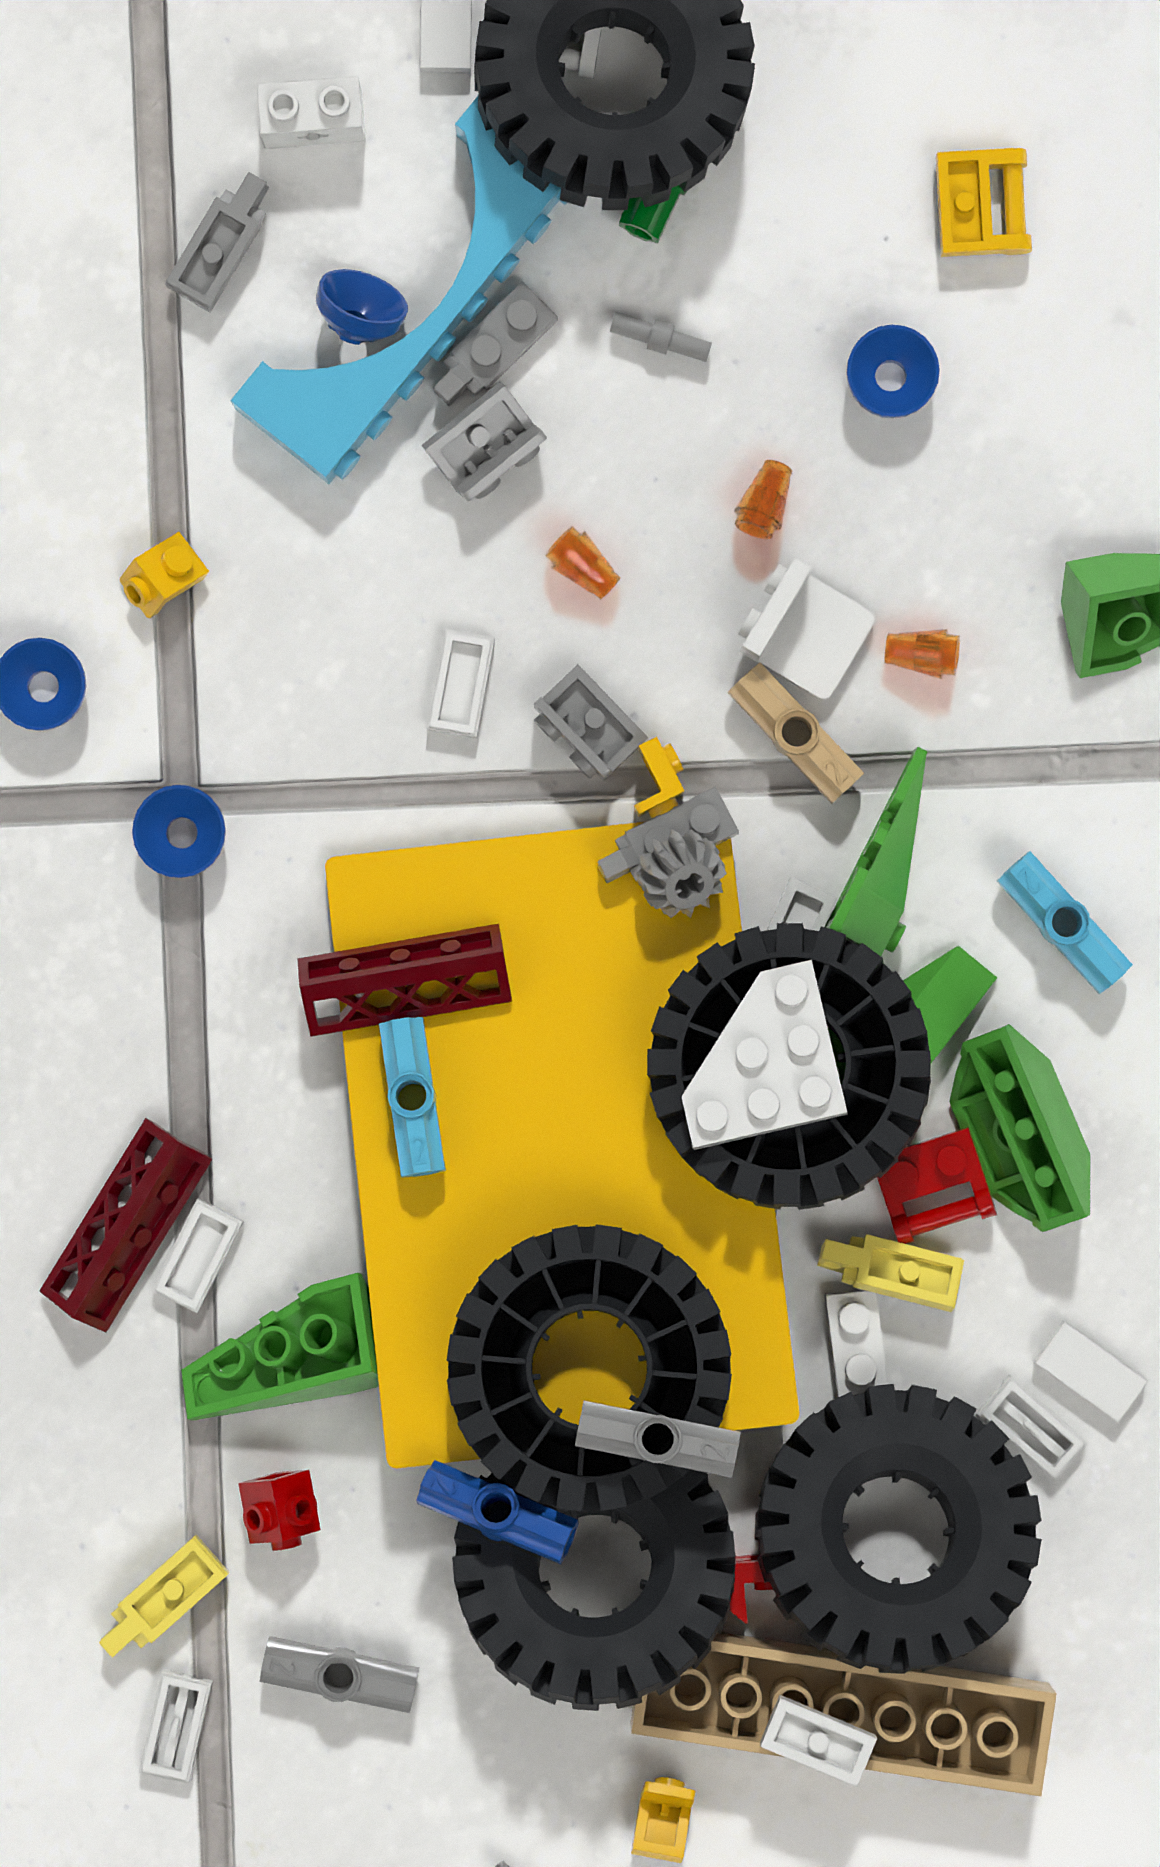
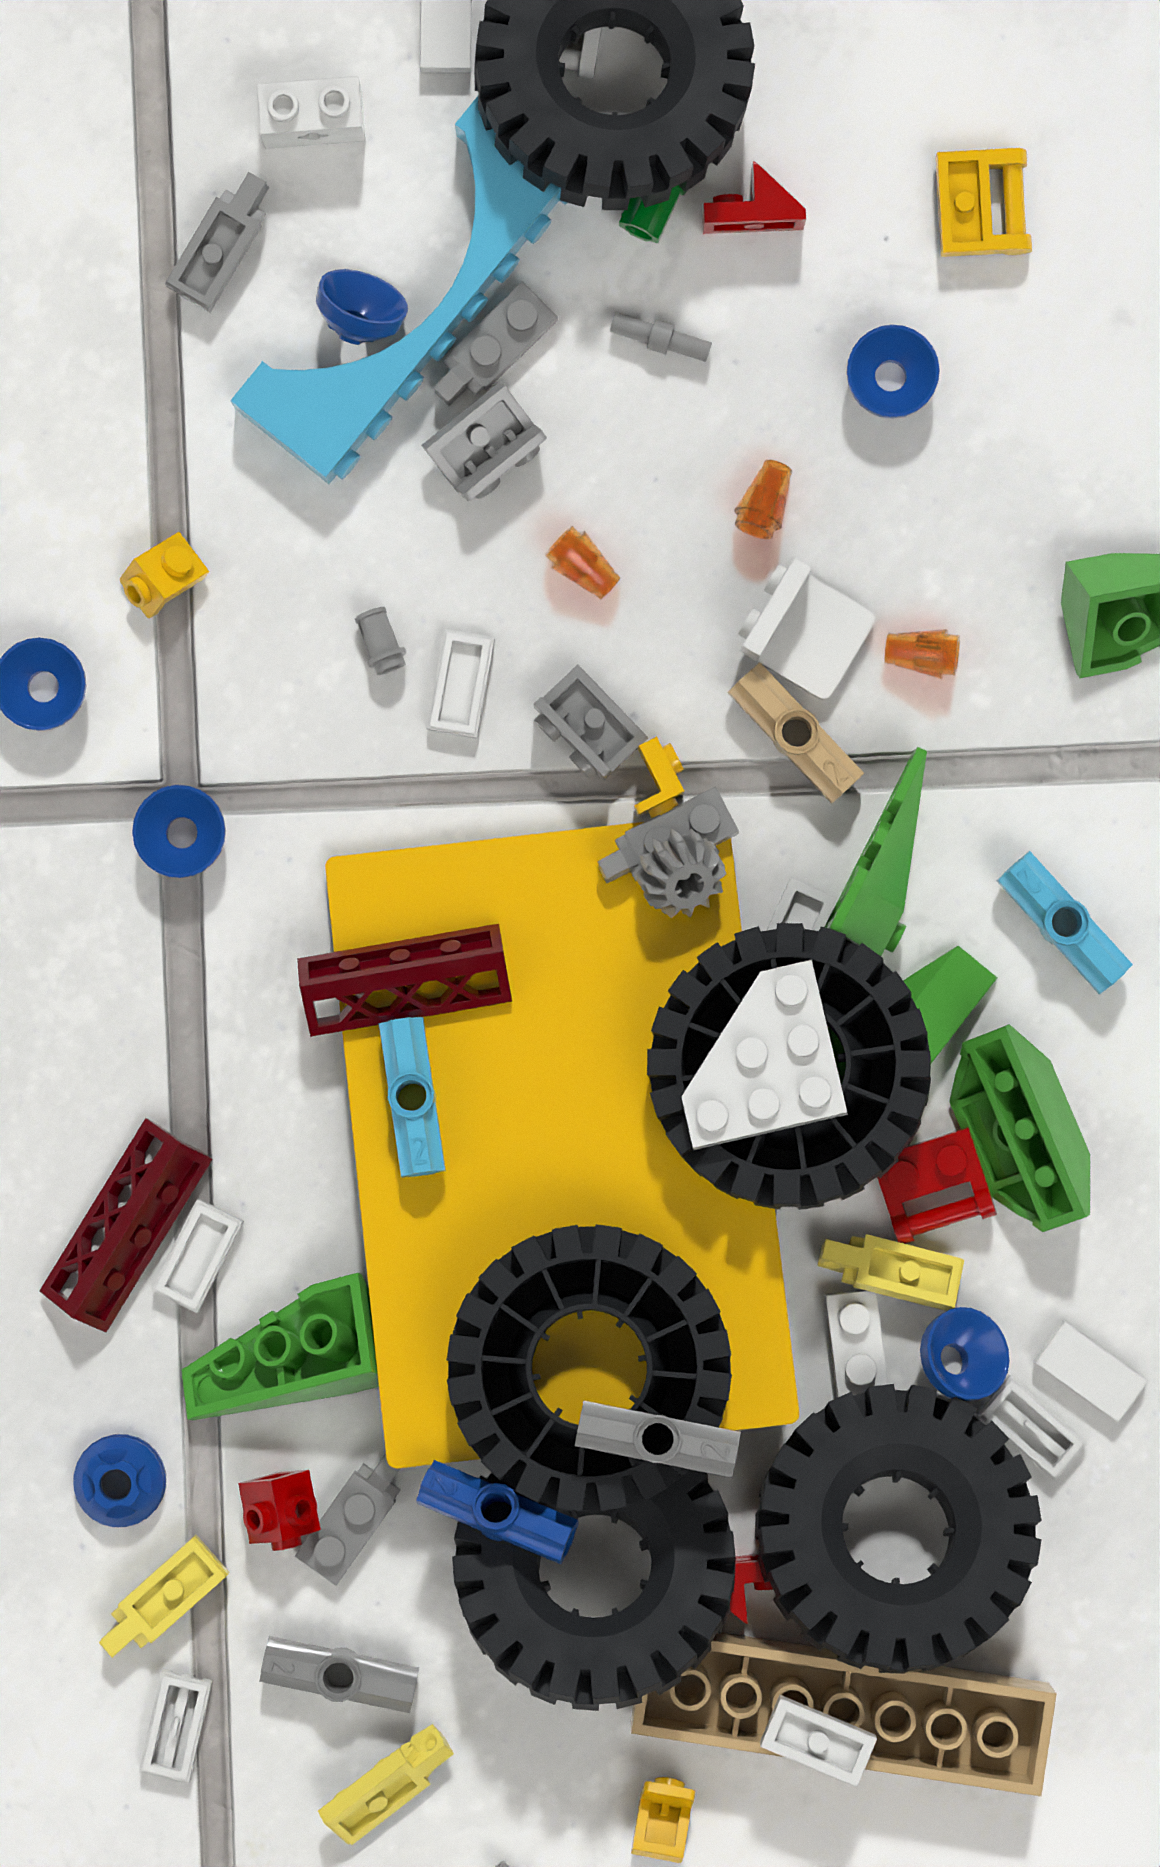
(142, 1466): none -> blue piece
(350, 1521): none -> light grey hinge
(380, 641): none -> light grey pin
(386, 1786): none -> light yellow hinge
(769, 210): none -> red slope
(981, 1350): none -> blue piece

